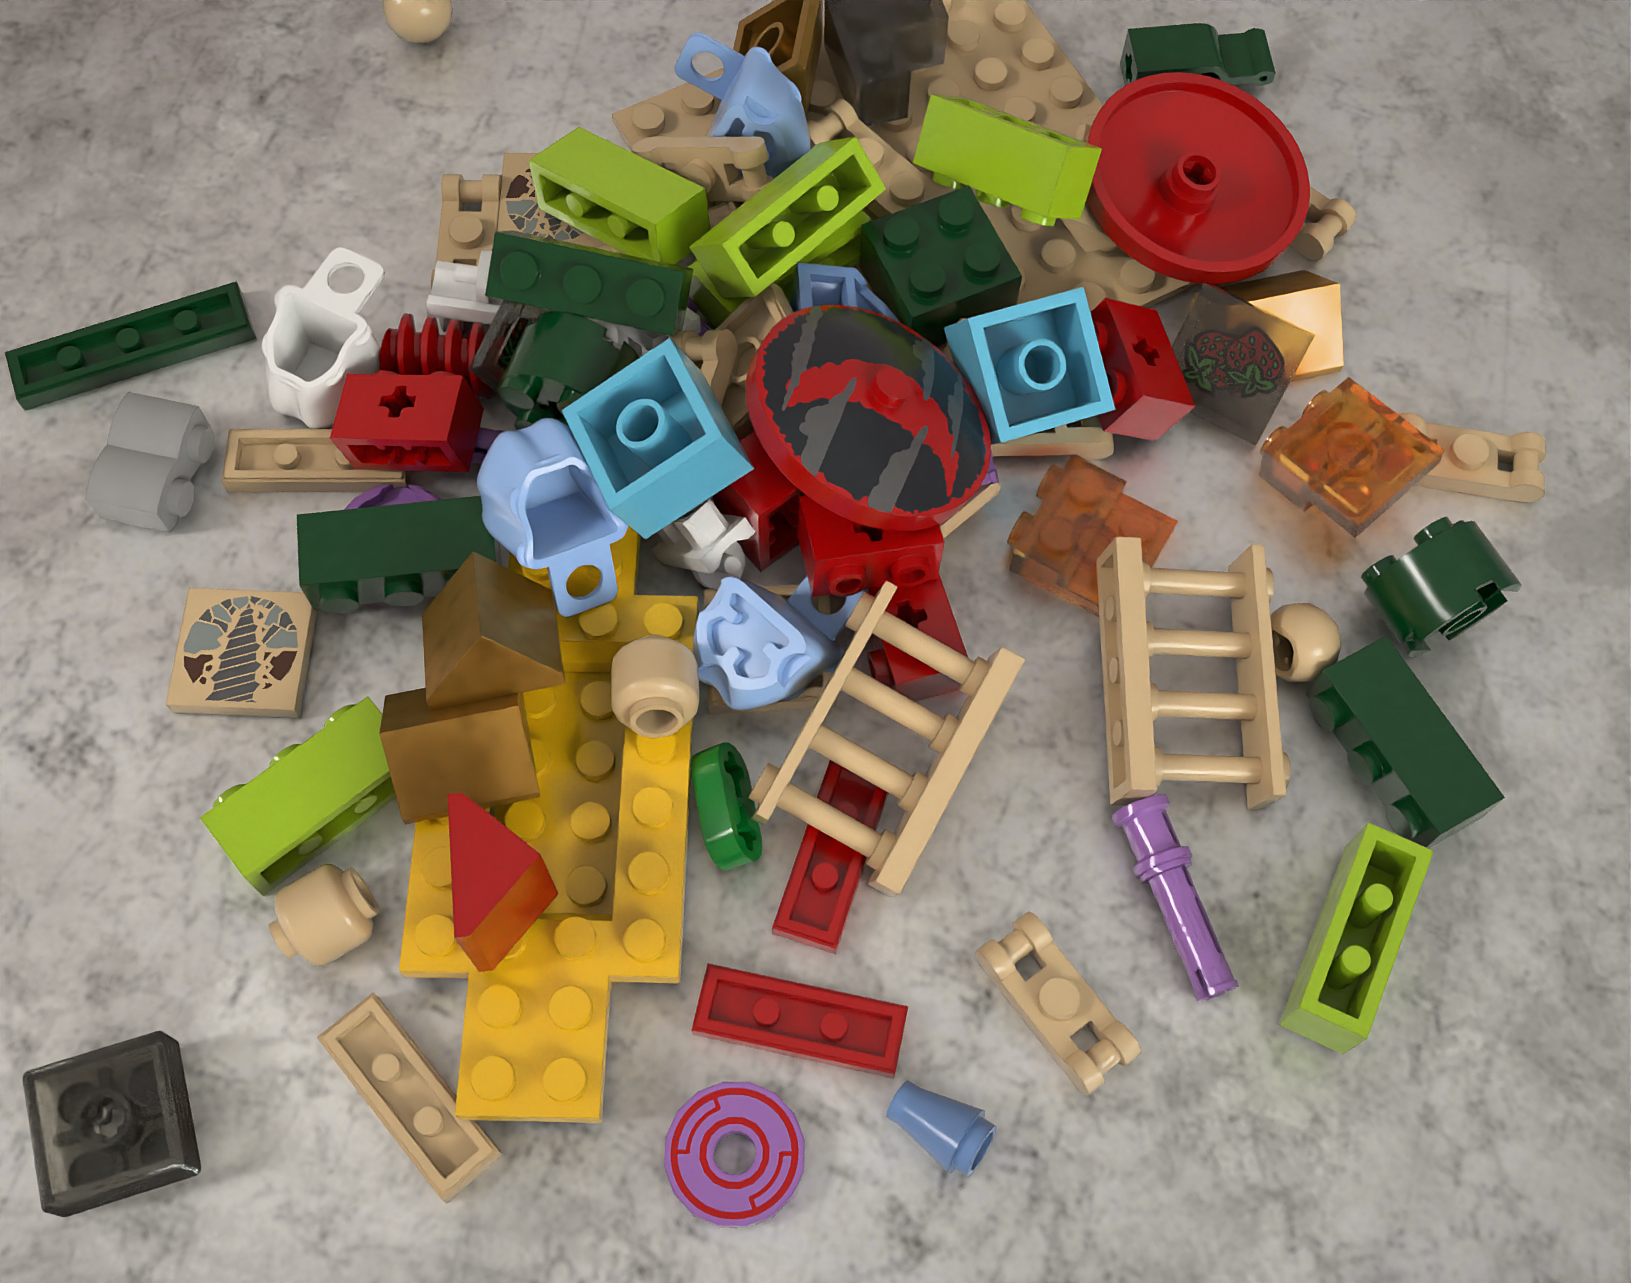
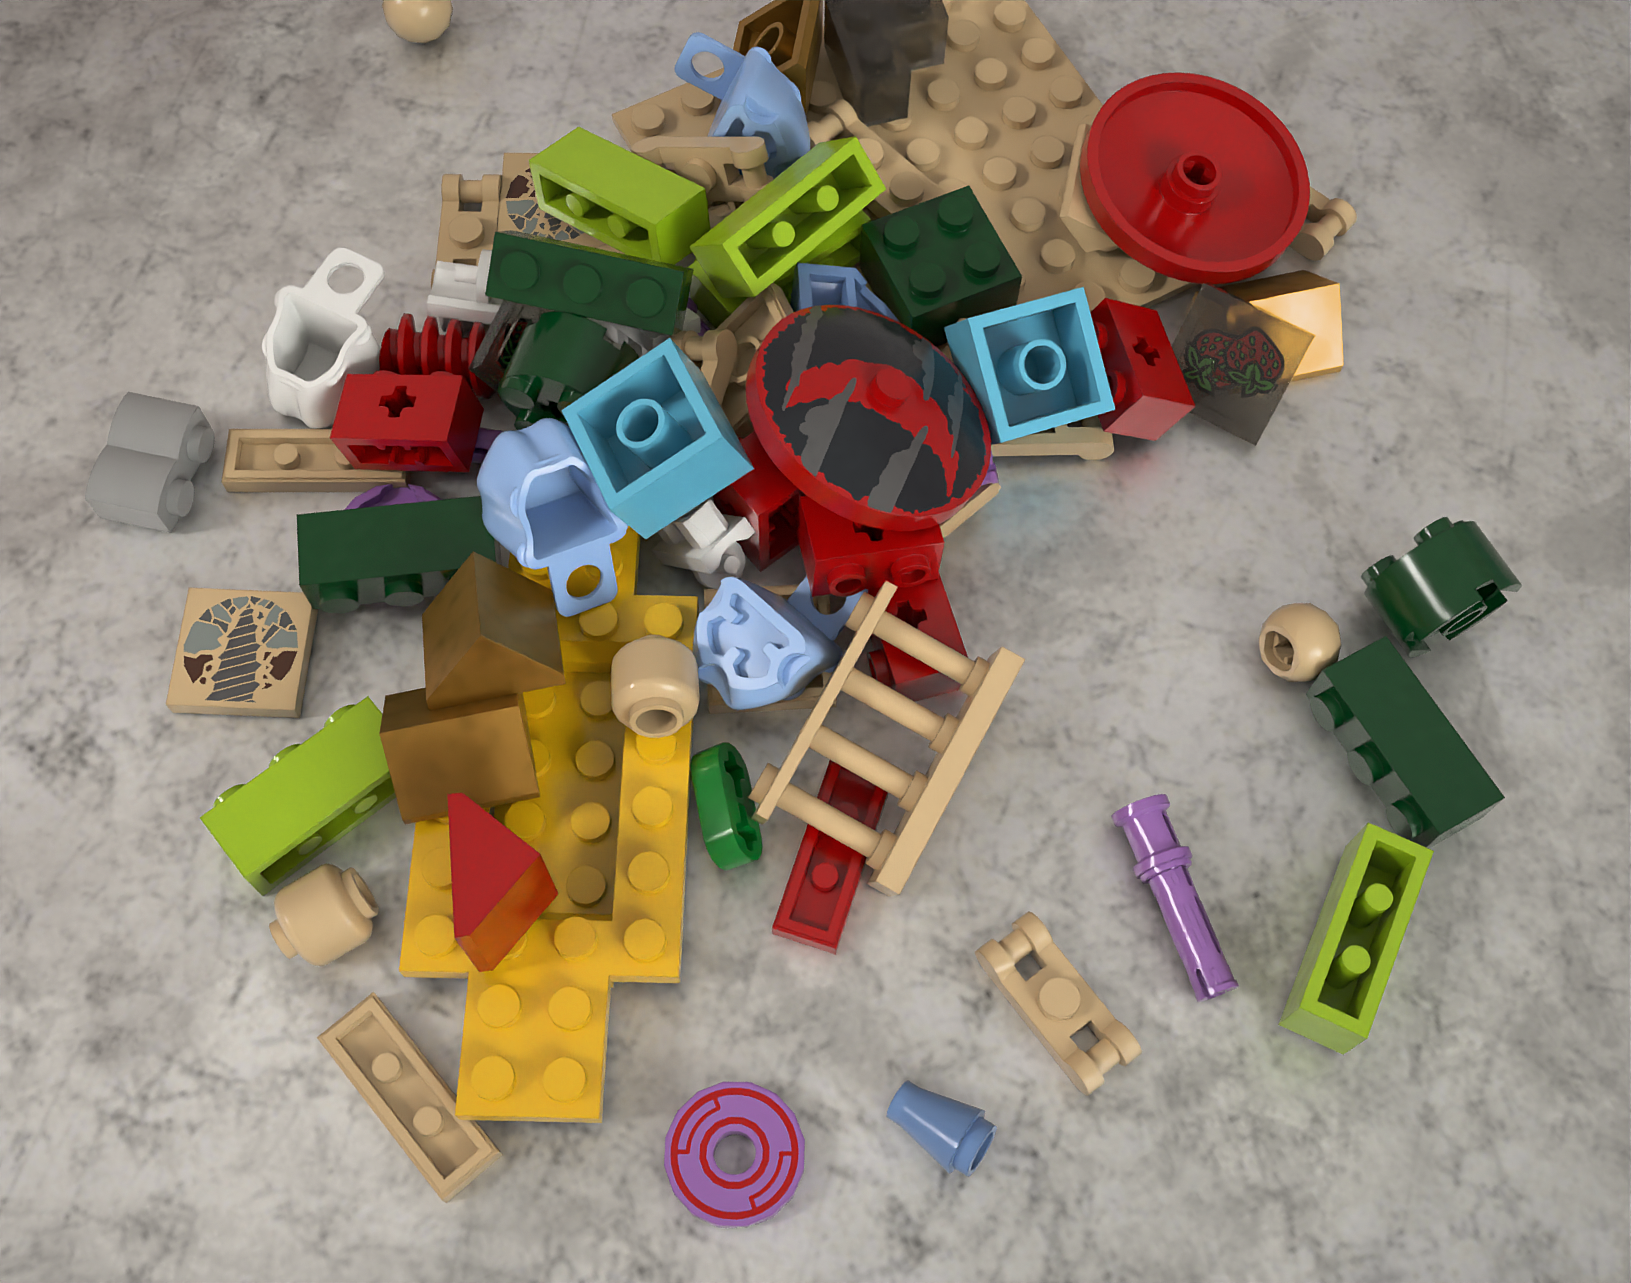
(76, 1097): clear smoke brick -> none
(129, 345): dark green tile -> none
(800, 1020): red tile -> none
(1006, 159): lime brick -> none
(1073, 527): clear orange plate -> none
(1134, 702): tan fence -> none
(1197, 50): dark green piece -> none
(1347, 457): clear orange plate -> none
(1473, 459): tan plate -> none

